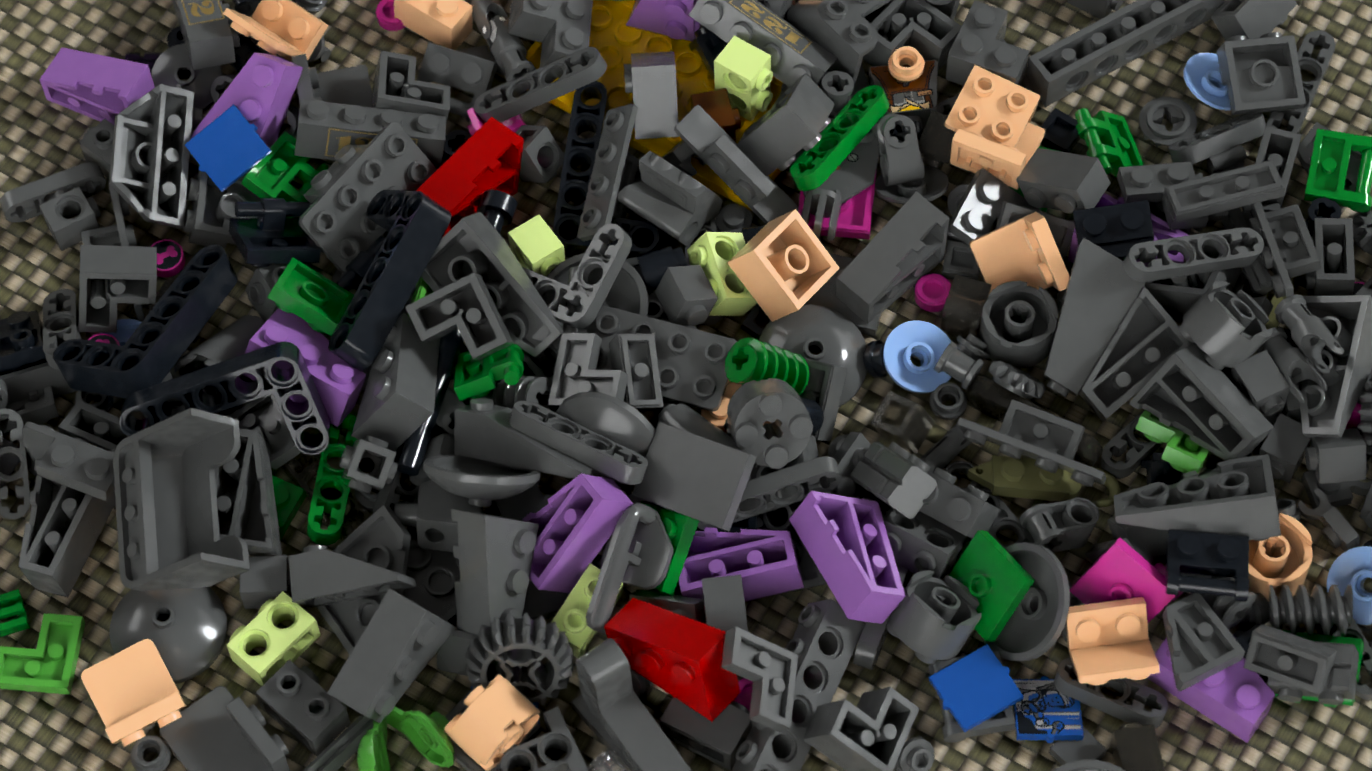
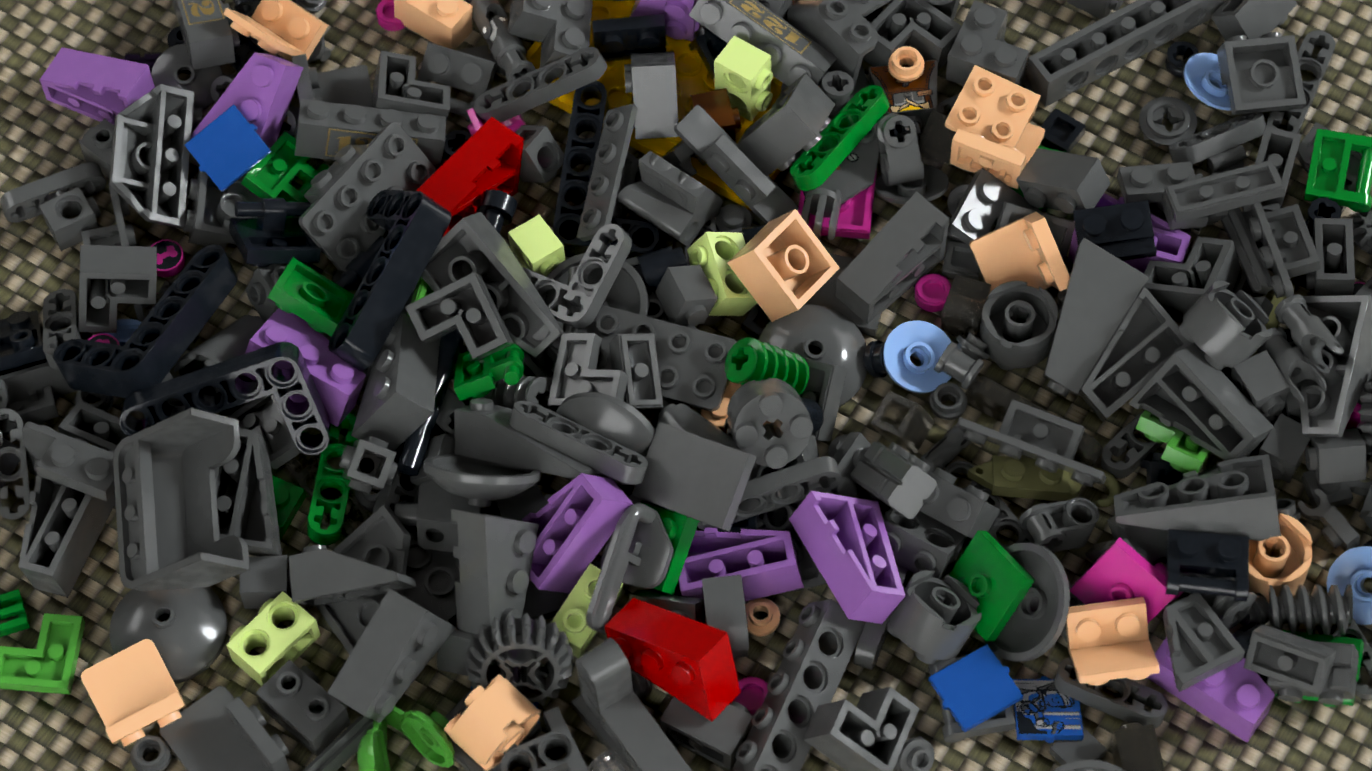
(629, 35): none -> black plate
(765, 626): none -> light nougat plate
(770, 670): dark grey plate -> none
(1016, 380): dark grey gear -> none
(1108, 139): green plate -> none
(1178, 48): none -> black bush
(1191, 249): dark grey beam -> none

